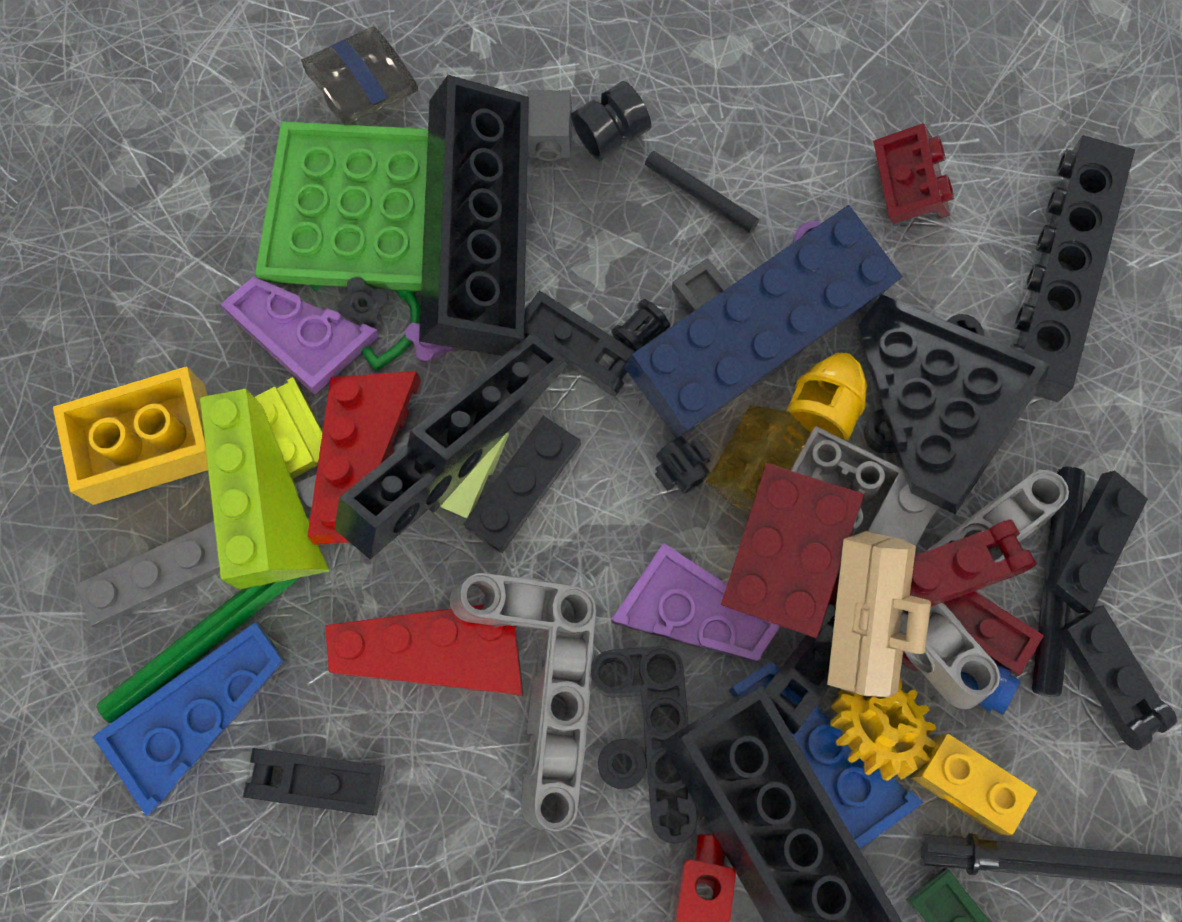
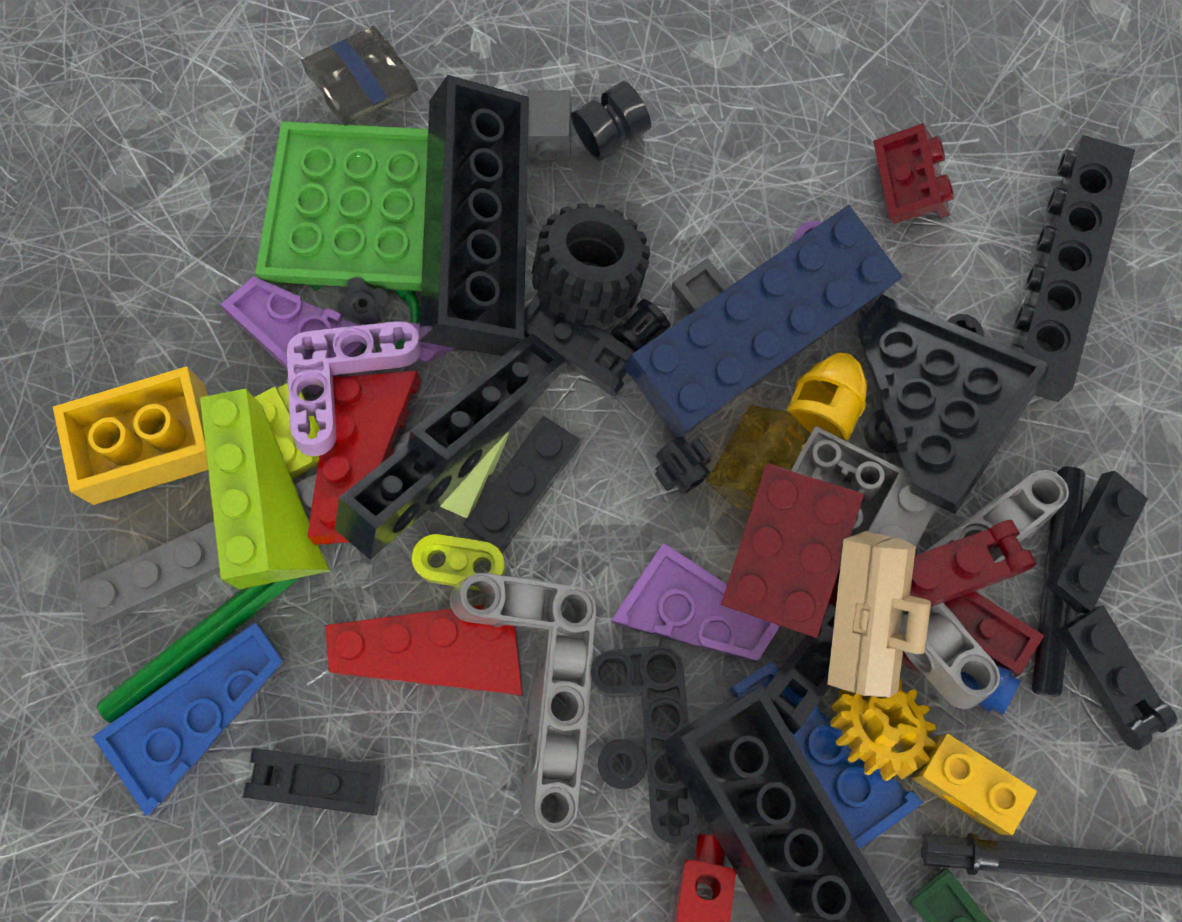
(322, 368): none -> lavender beam
(461, 559): none -> neon yellow plate
(594, 237): none -> black tyre
(702, 191): black bar -> none

